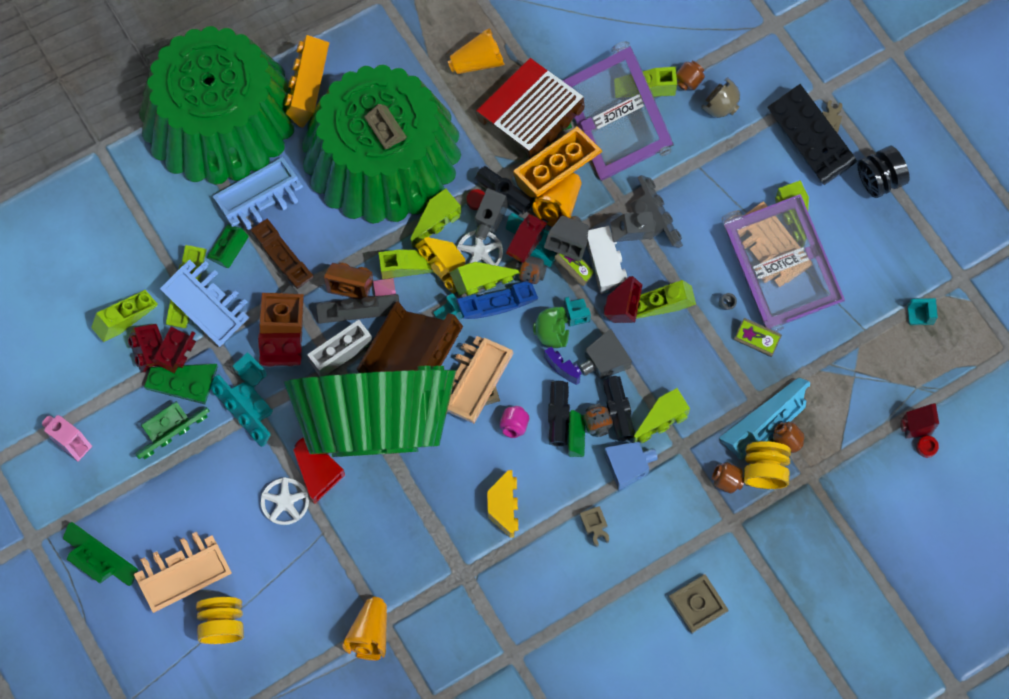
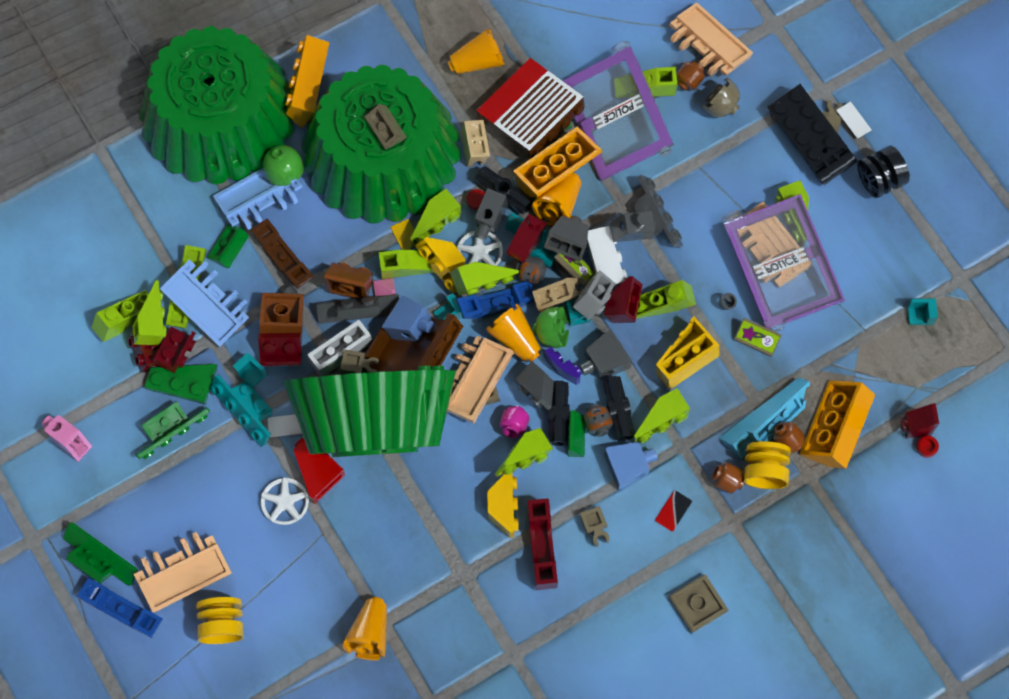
(119, 608): none -> blue slope
(149, 326): none -> lime slope
(282, 165): none -> bright green cylinder
(283, 425): none -> white sticker
(354, 362): none -> dark tan plate
(403, 233): none -> yellow sticker
(408, 321): none -> medium blue torso
(474, 142): none -> tan hinge
(515, 333): none -> light orange cone
(528, 449): none -> lime slope
(538, 384): none -> dark grey slope
(542, 544): none -> dark red arch
(556, 293): none -> tan hinge
(594, 295): none -> light grey brick
(673, 510): none -> sticker
(687, 355): none -> yellow wedge
(710, 36): none -> light nougat hinge
(838, 423): none -> light orange slope
(854, 120): none -> white sticker

